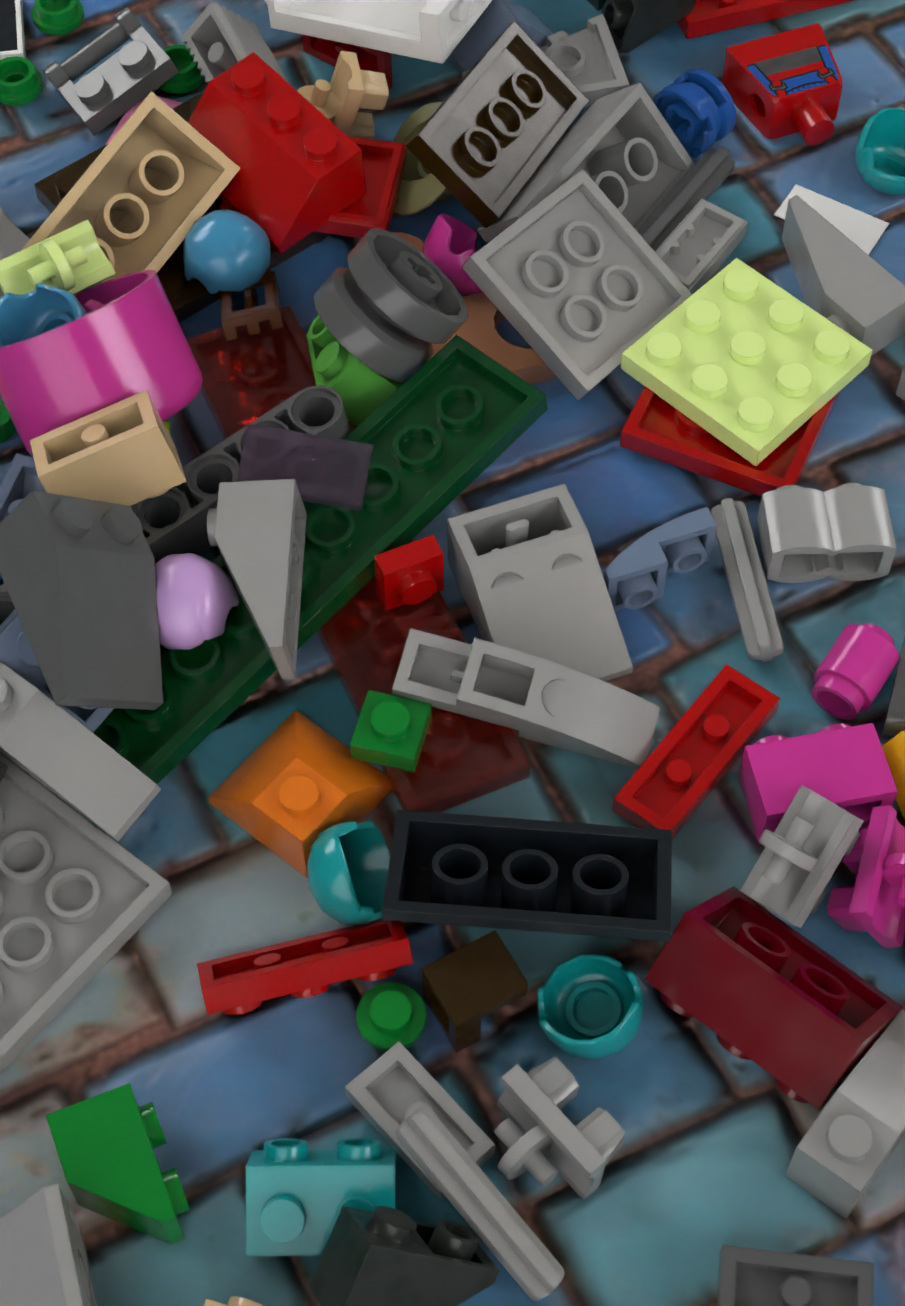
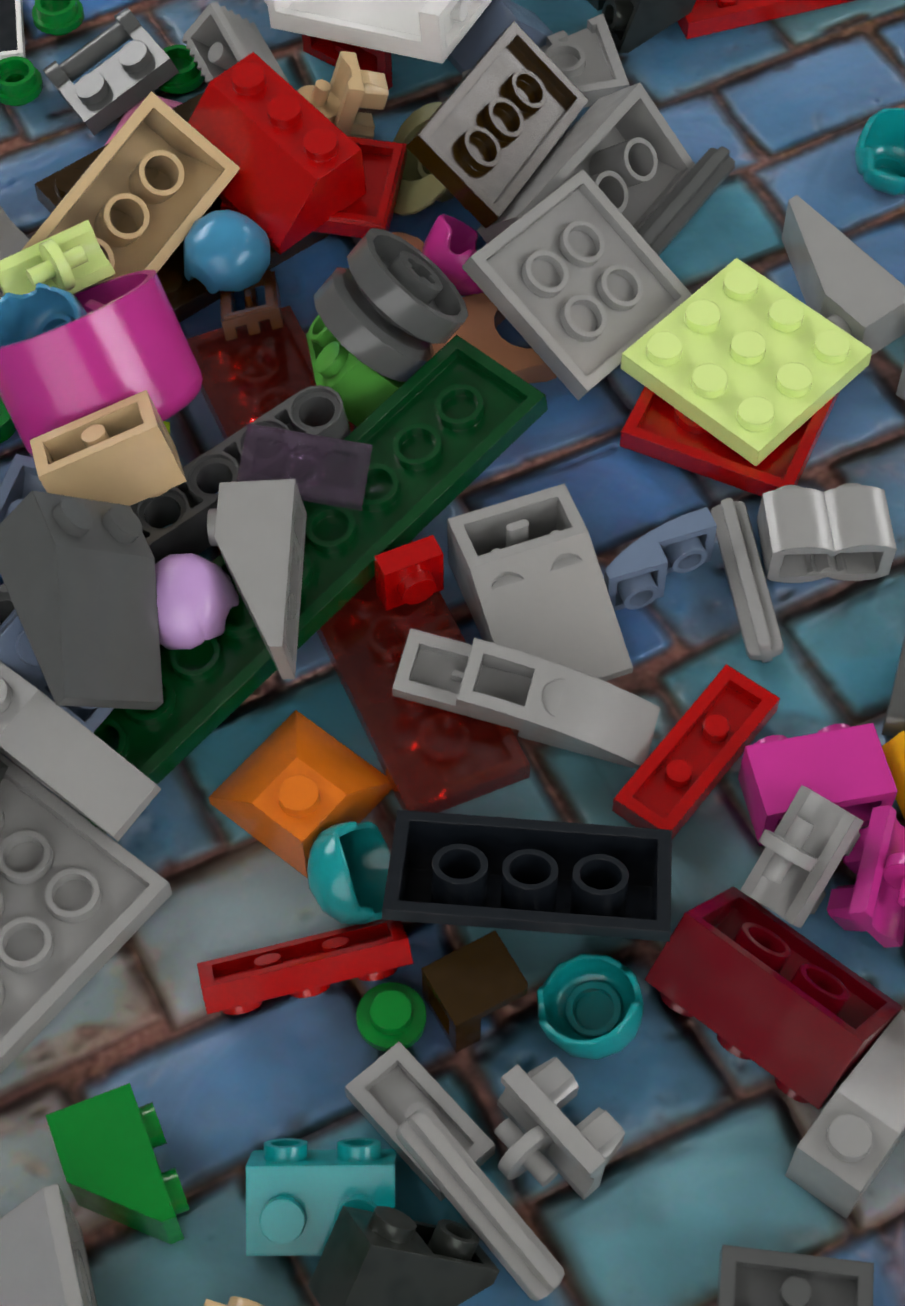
(391, 731): green plate -> none
(697, 110): blue wheel -> none
(702, 243): light grey plate -> none
(786, 83): red torso -> none
(854, 224): white sticker -> none
(854, 670): dark pink brick -> none

